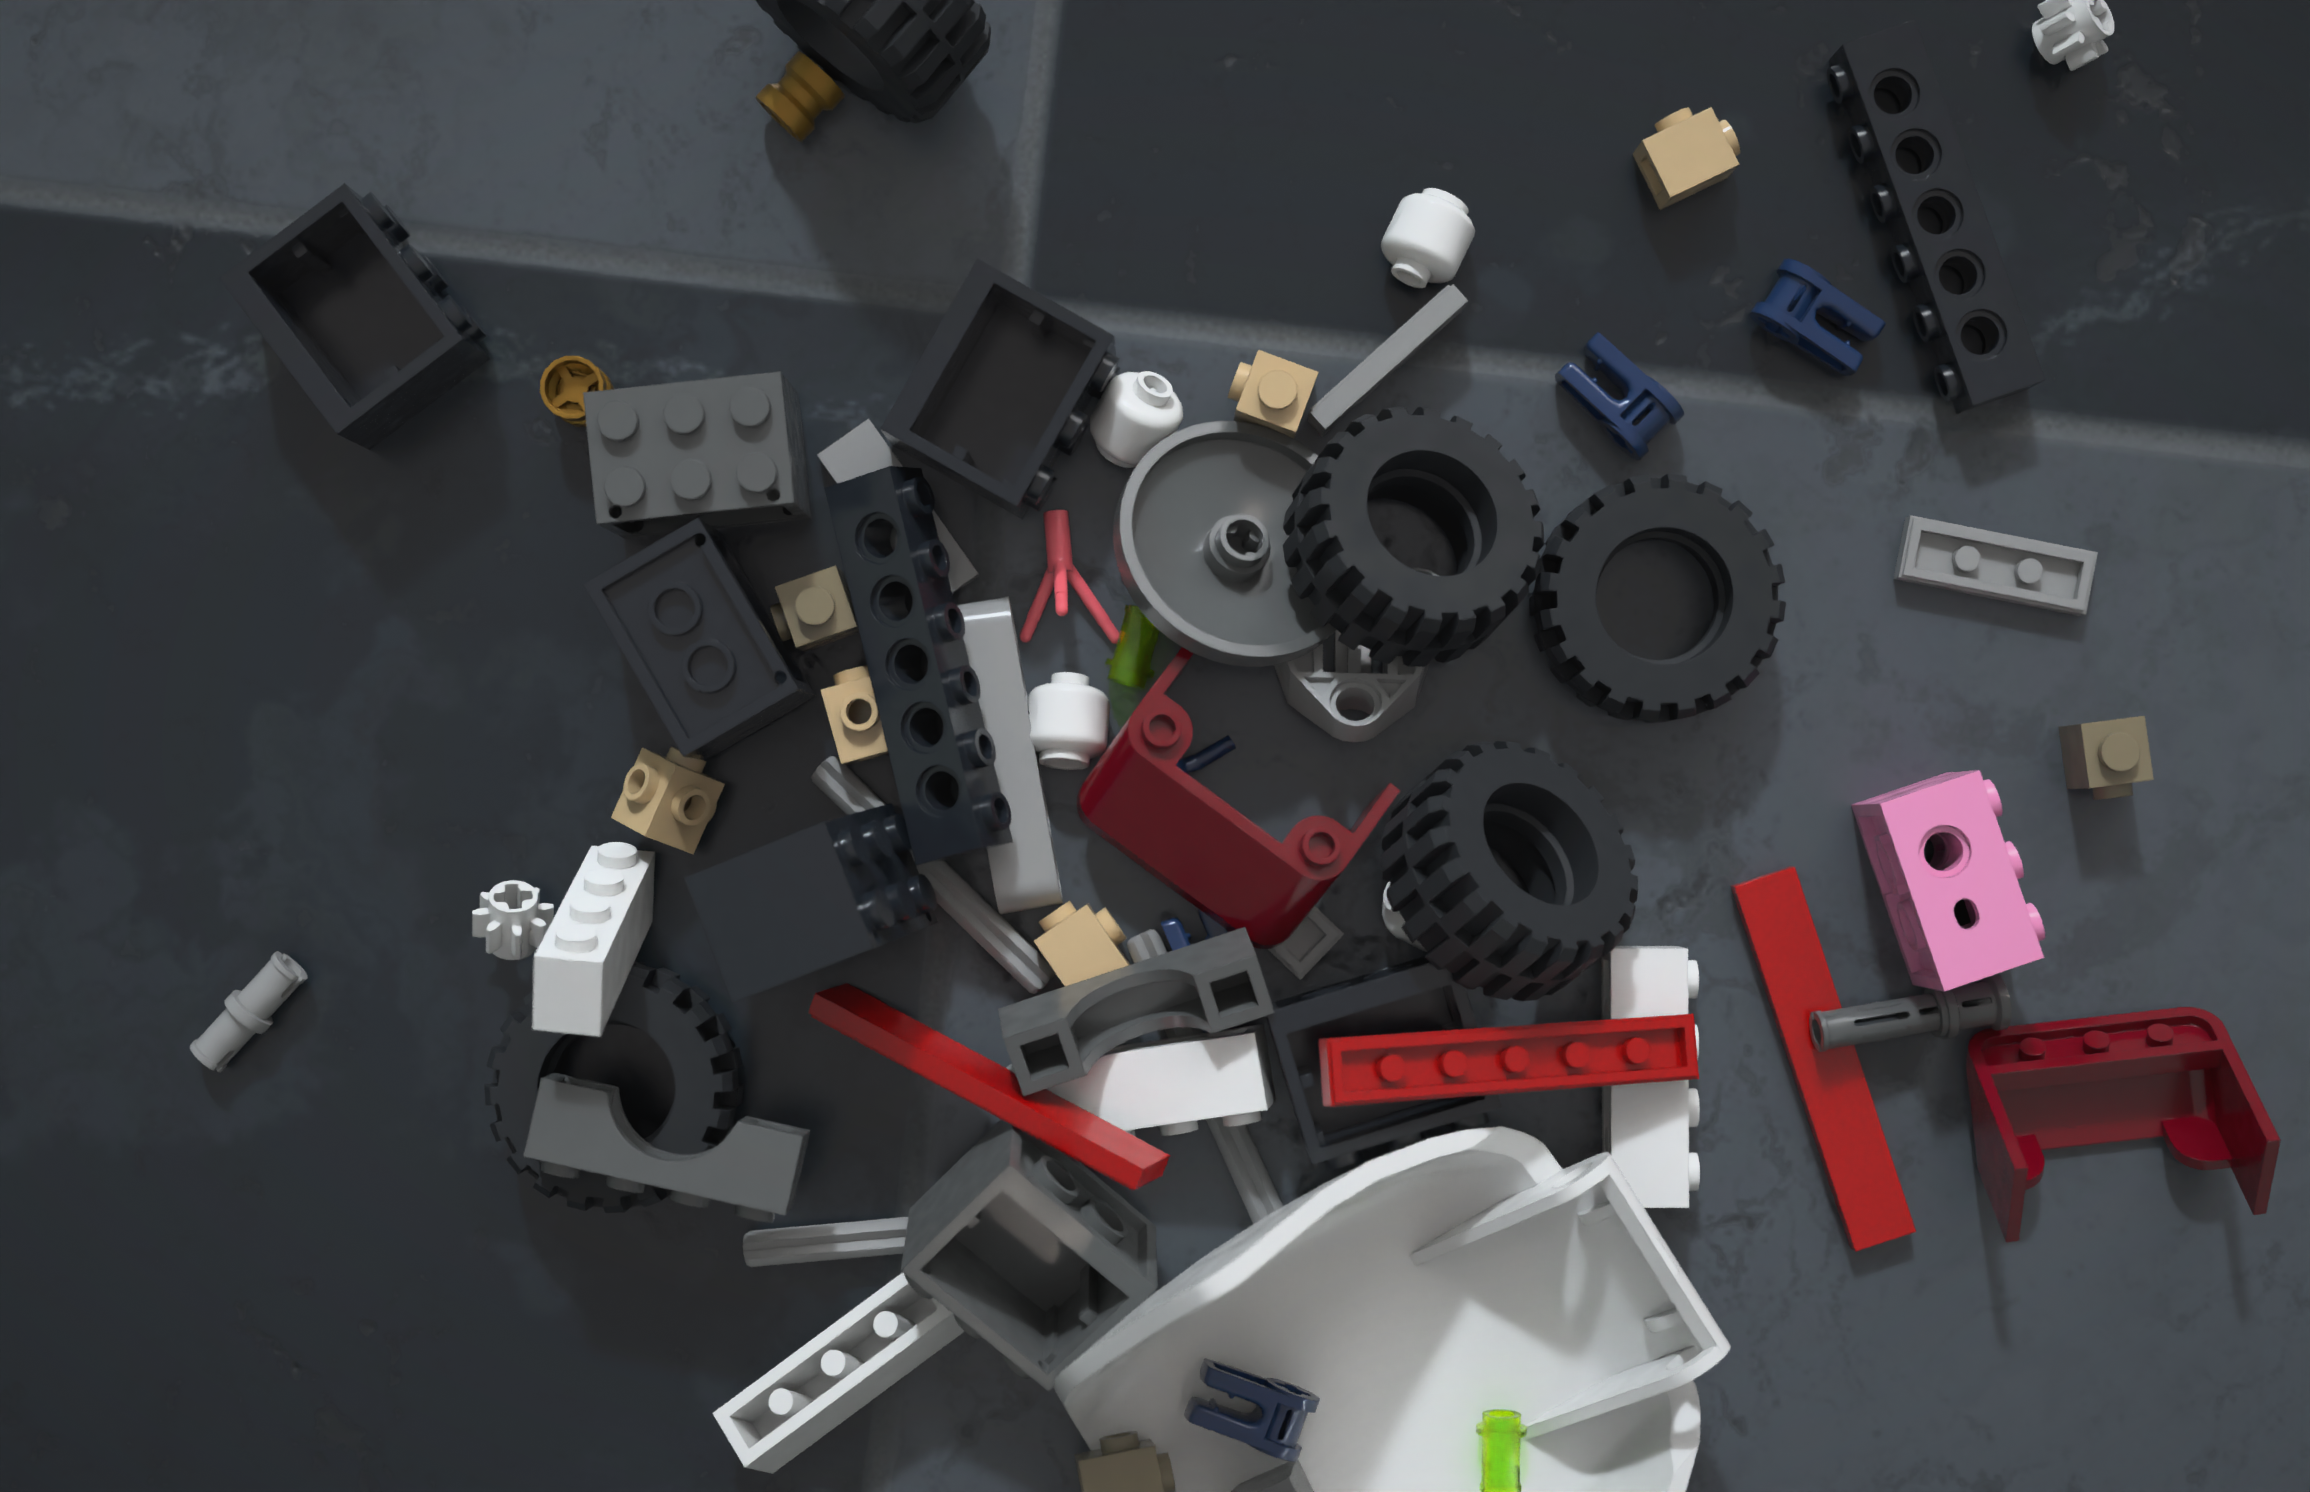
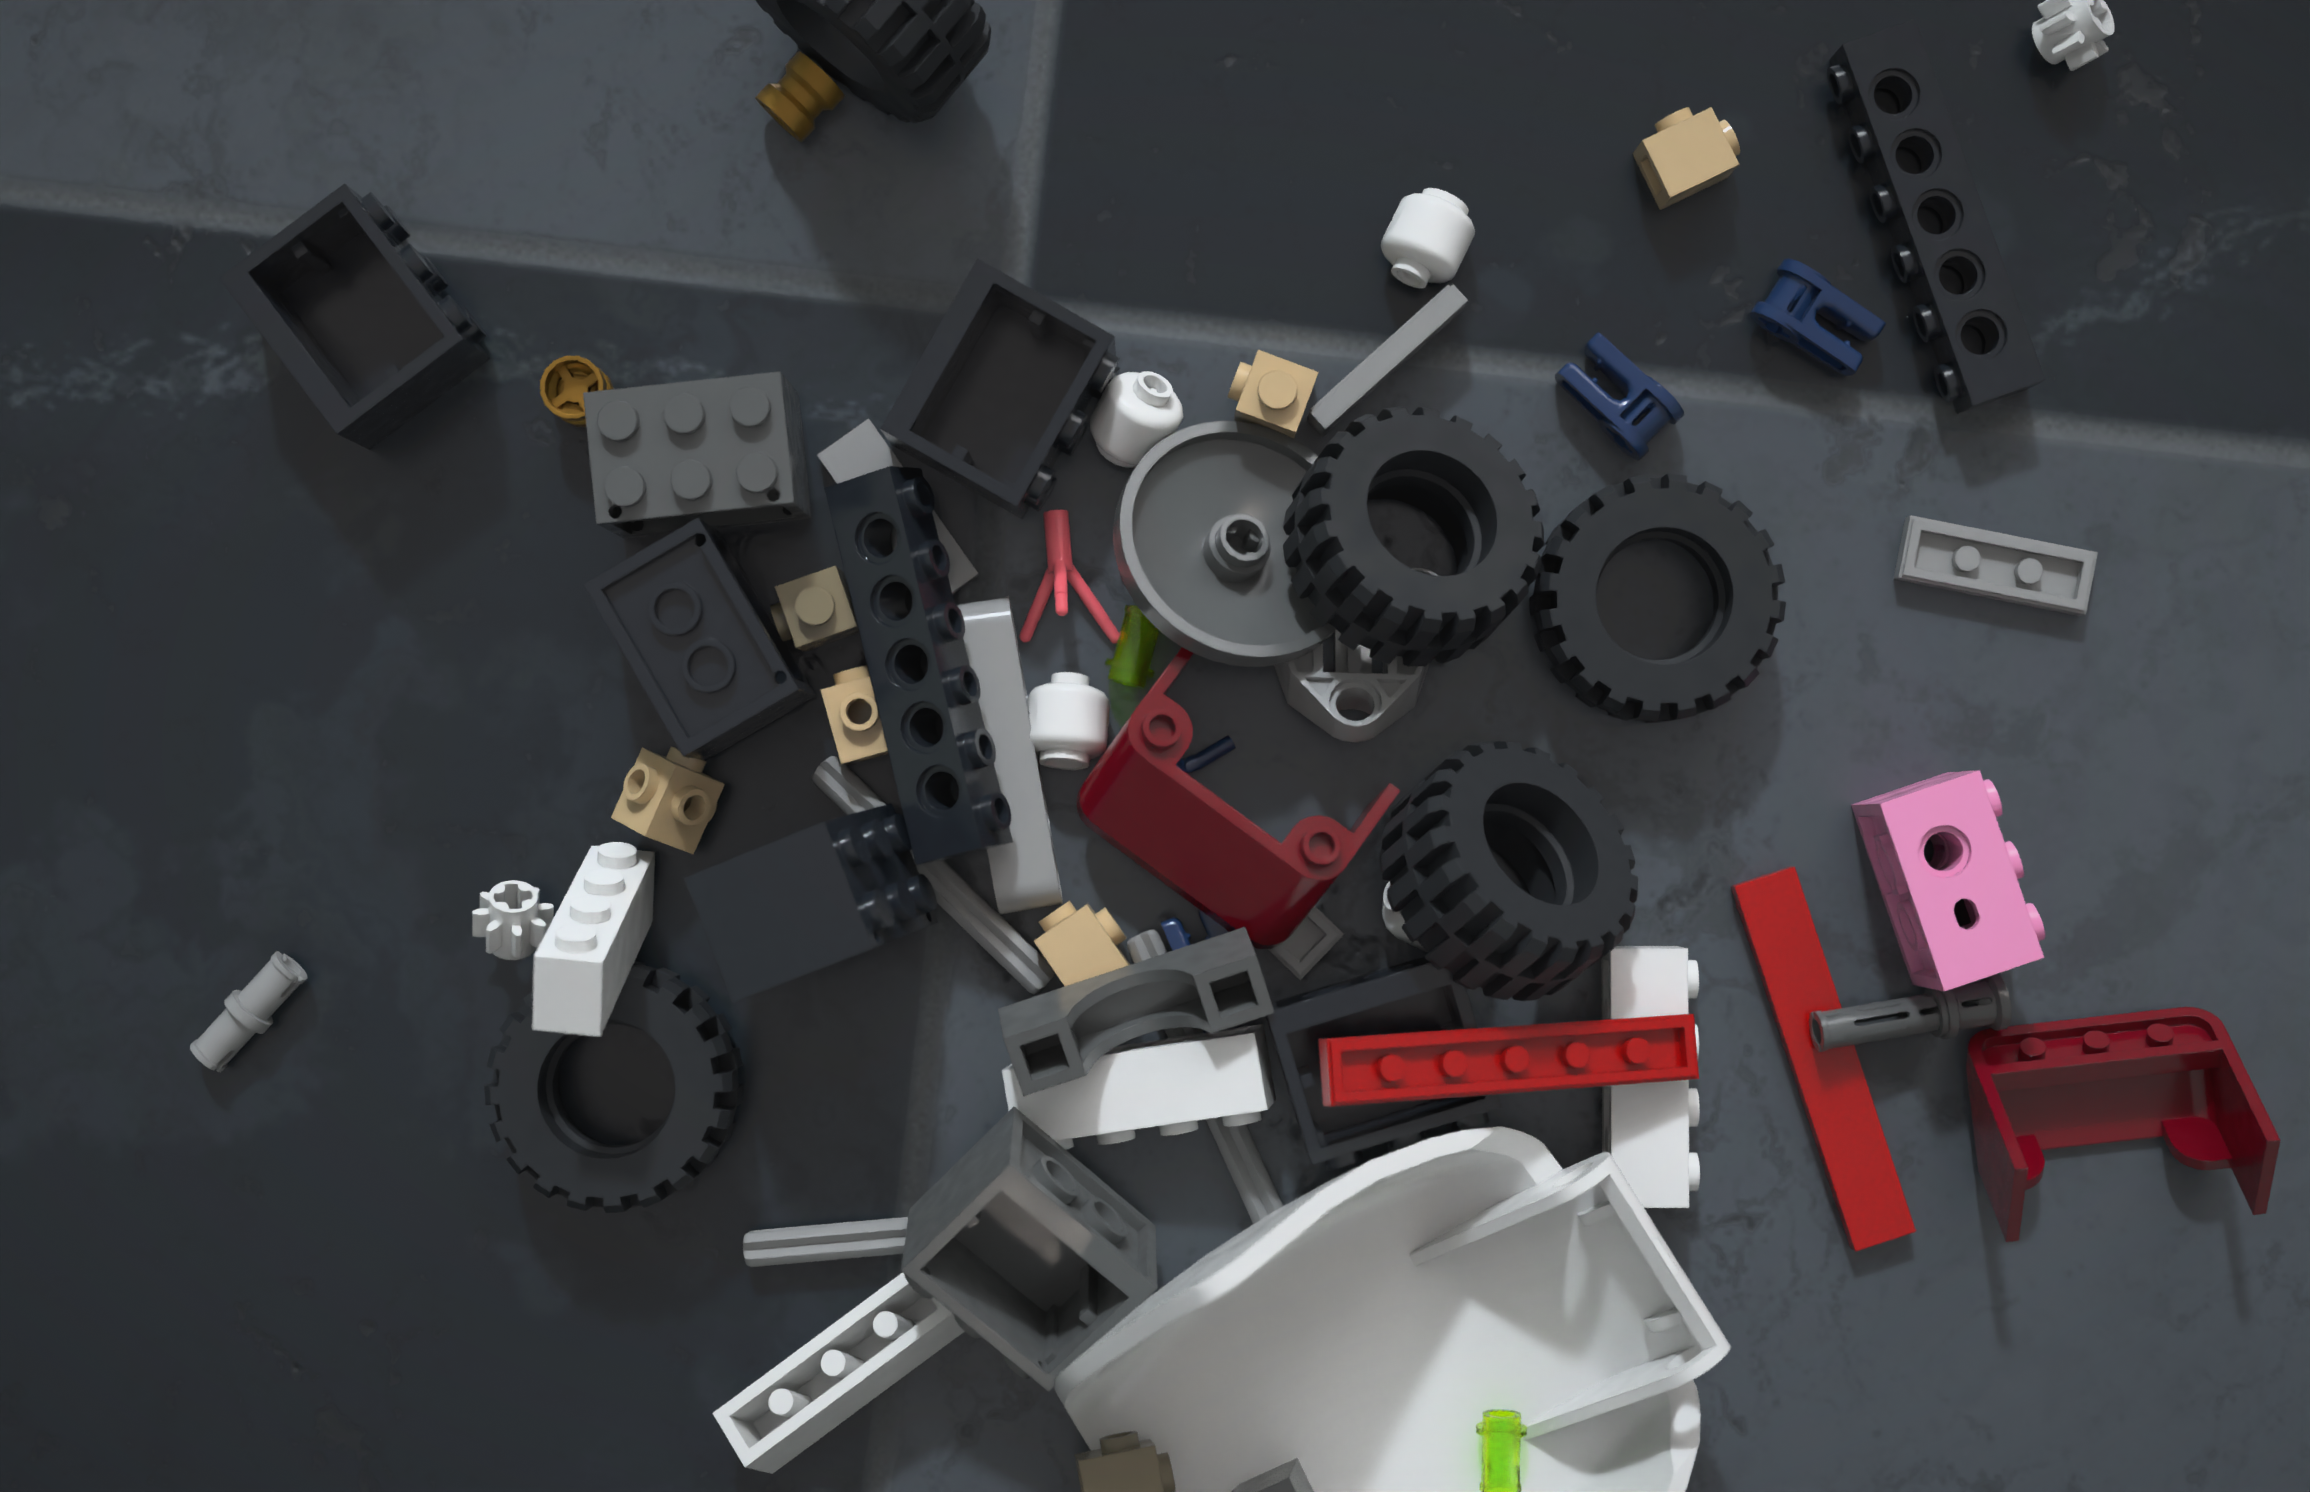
(585, 1128): dark grey arch -> none
(989, 1086): red tile -> none
(1273, 1423): dark blue piece -> none
(2106, 756): dark tan brick -> none

